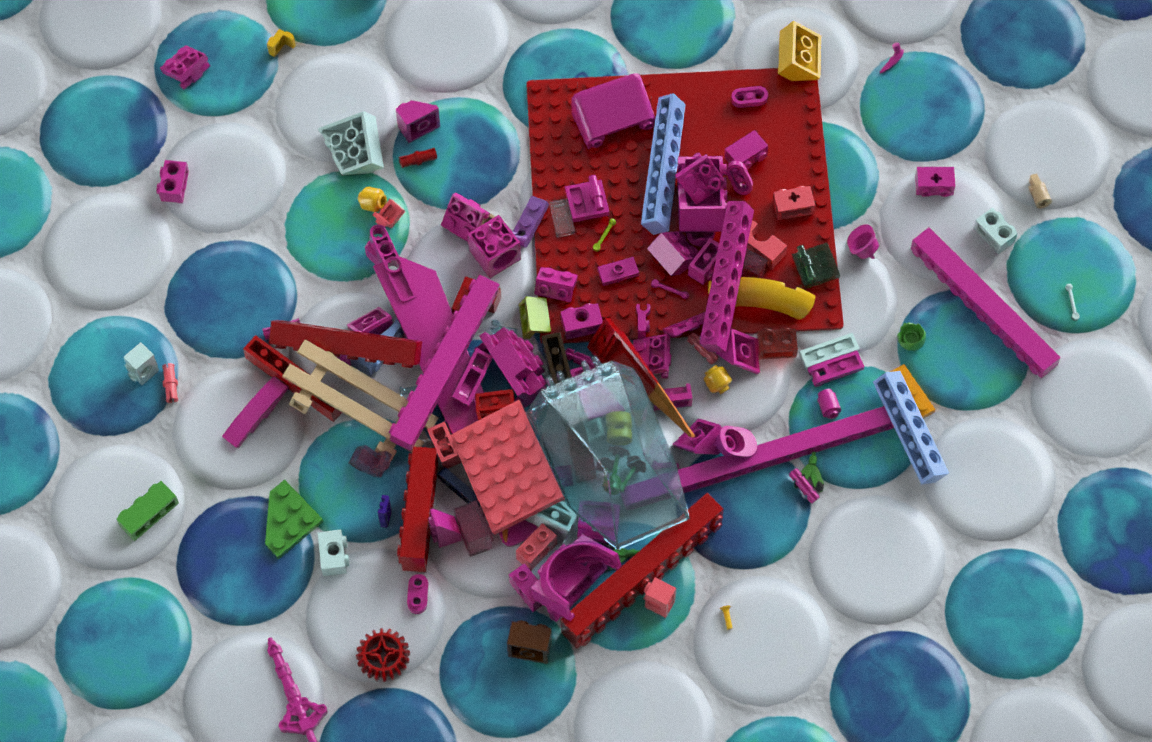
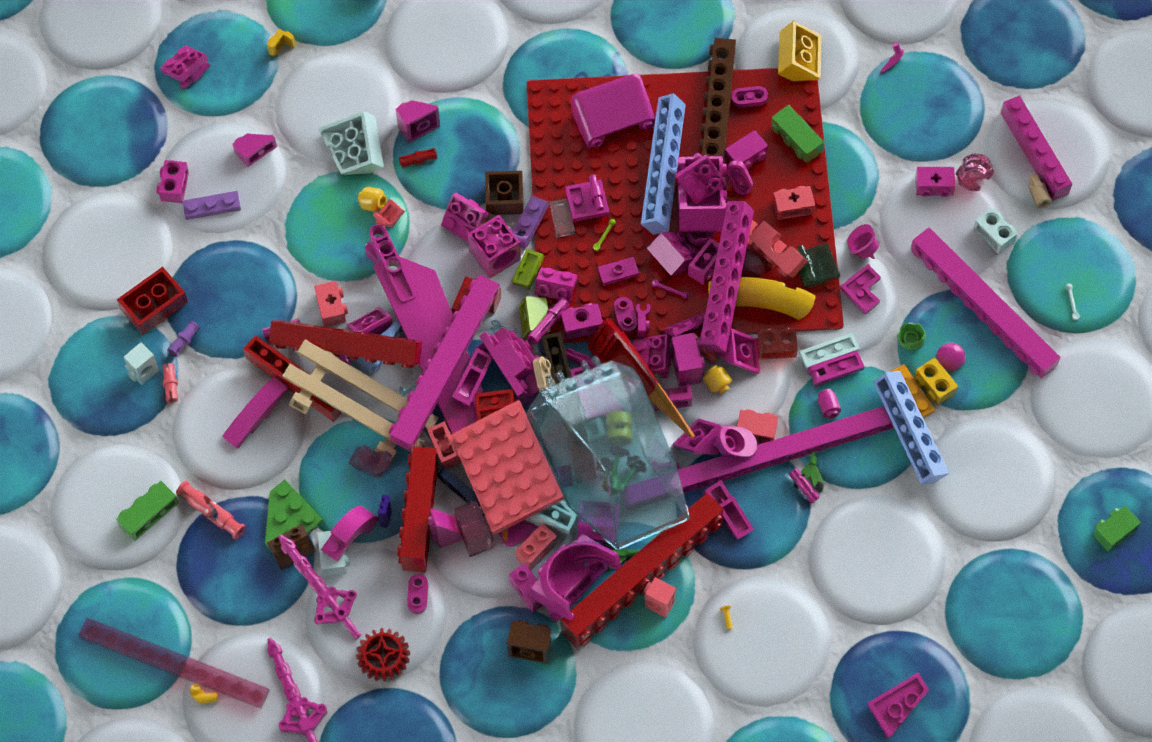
(152, 300): none -> red brick
(174, 663): none -> clear pink plate
(183, 338): none -> medium lavender pin
(201, 696): none -> yellow arm
(202, 503): none -> coral piece
(211, 205): none -> medium lavender plate
(253, 147): none -> dark pink slope
(300, 538): none -> reddish brown bracket
(326, 595): none -> dark pink bar
(333, 313): none -> coral brick
(347, 529): none -> dark pink arch
(504, 192): none -> reddish brown brick
(528, 269): none -> lime plate
(542, 369): none -> tan plate
(553, 315): none -> dark pink pin
(625, 314): none -> dark pink plate
(687, 359): none -> dark pink brick
(724, 49): none -> reddish brown brick
(733, 515): none -> dark pink slope
(761, 425): none -> coral brick
(765, 239): none -> coral arch
(797, 134): none -> bright green brick
(858, 289): none -> dark pink plate
(896, 704): none -> dark pink wing
(940, 379): none -> yellow brick
(951, 356): none -> dark pink hair
(974, 168): none -> clear pink helmet
(1036, 147): none -> dark pink brick
(1116, 528): none -> bright green brick

